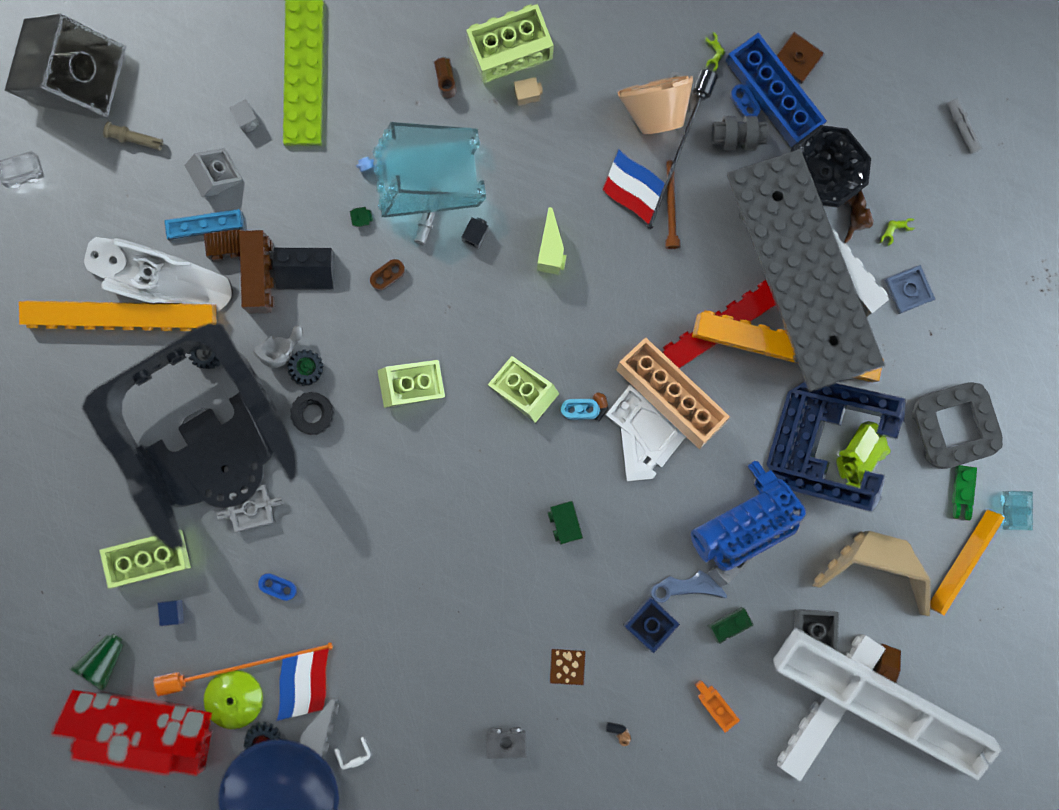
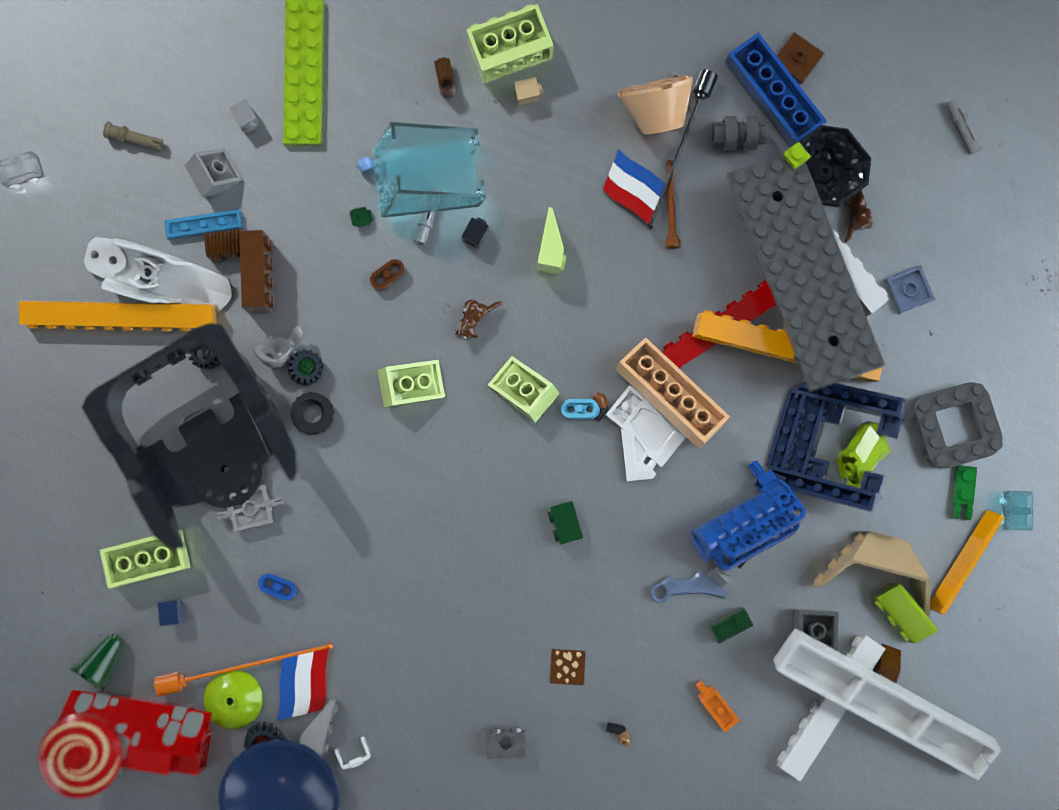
(65, 66): clear smoke slope -> none
(80, 756): none -> red dish
(304, 268): black slope -> none
(473, 314): none -> reddish brown animal
(651, 624): dark blue brick -> none
(720, 52): lime arm -> none
(746, 102): blue plate -> none
(796, 156): none -> lime plate
(891, 227): lime arm -> none
(904, 613): none -> lime slope

